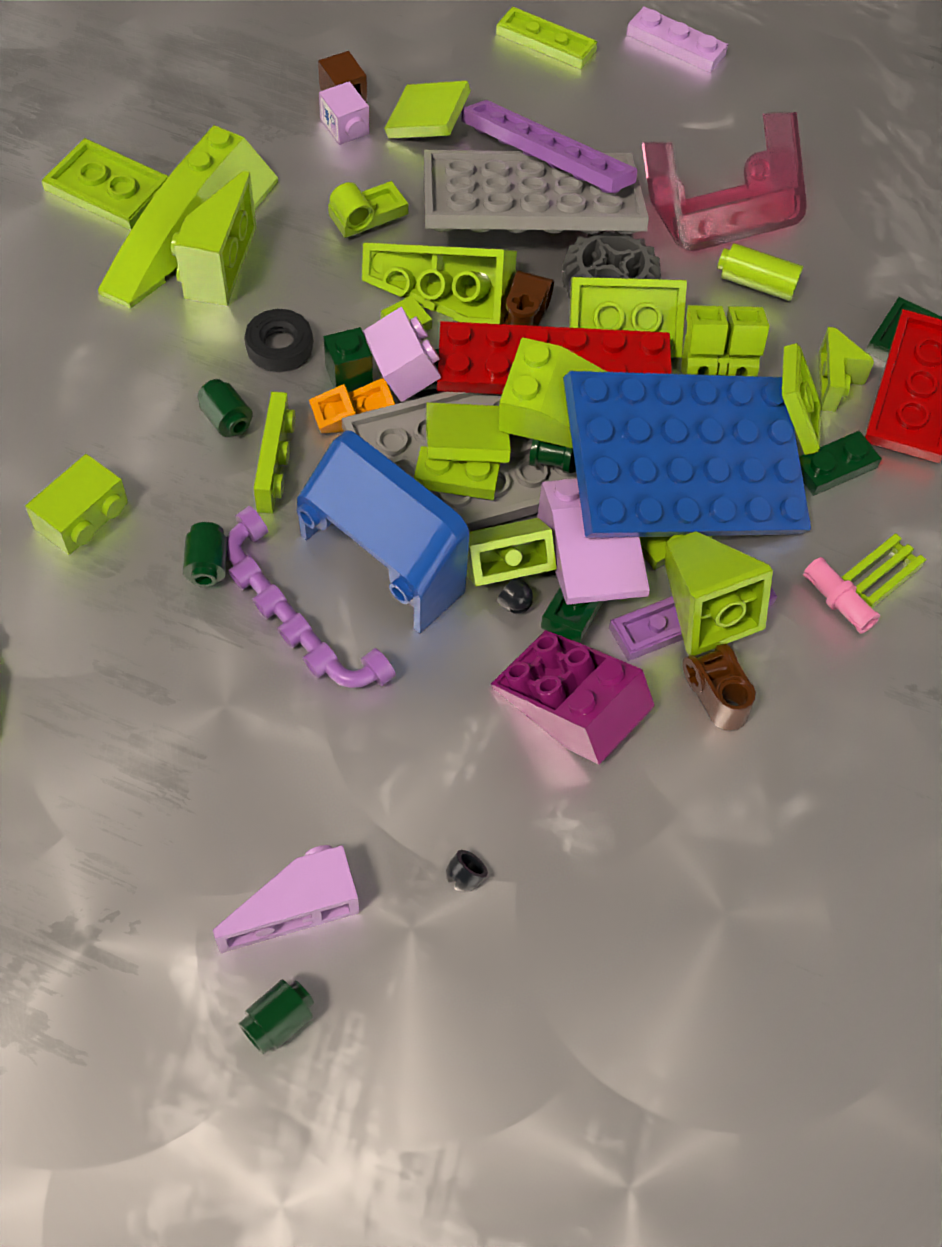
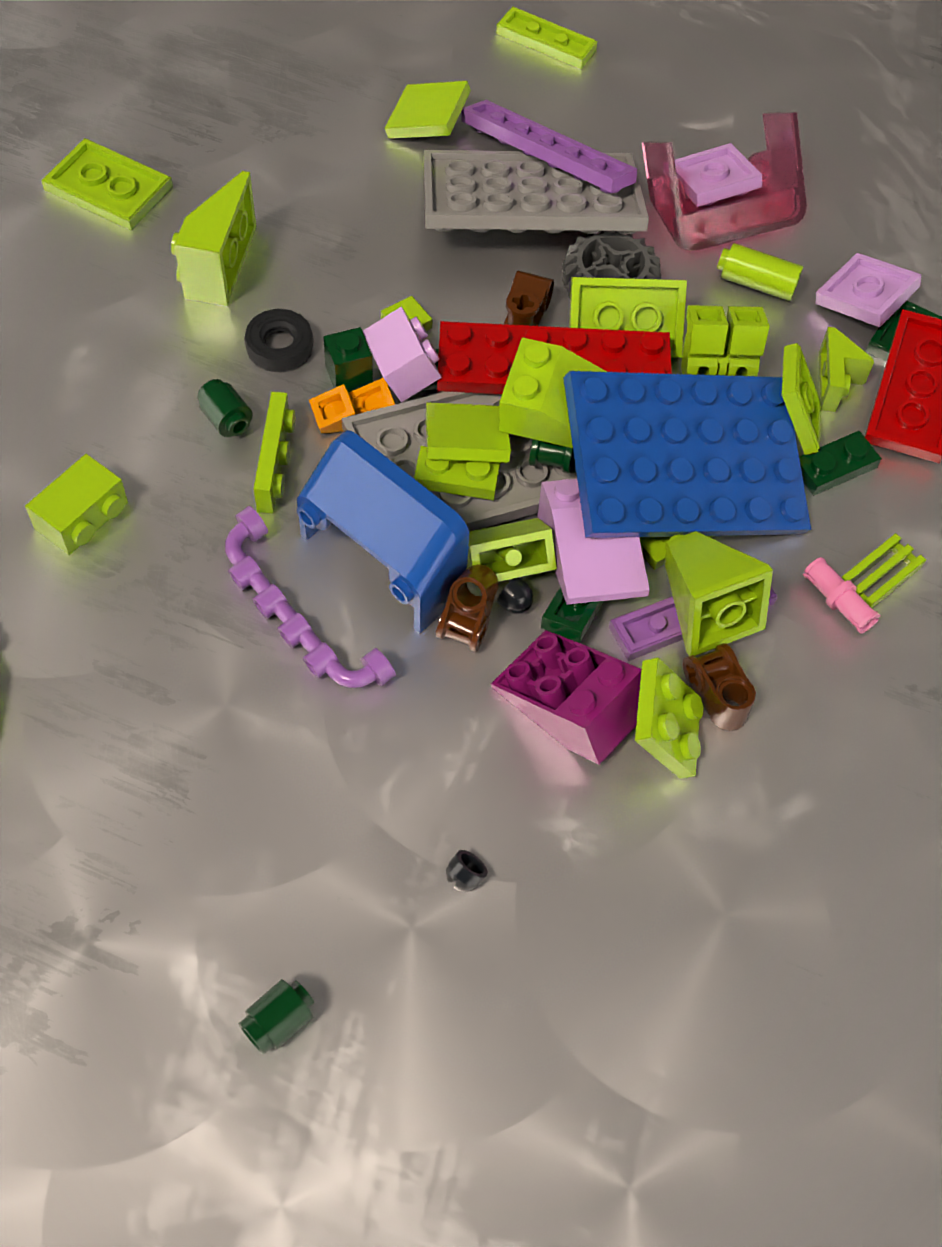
(146, 252): lime wedge -> none
(205, 554): dark green brick -> none
(301, 896): lavender slope -> none
(342, 69): reddish brown brick -> none
(344, 112): lavender brick -> none
(360, 211): lime plate -> none
(450, 280): lime wedge -> none
(466, 614): none -> reddish brown piece
(668, 718): none -> lime plate
(677, 39): lavender plate -> none
(717, 175): none -> lavender plate
(868, 289): none -> lavender plate

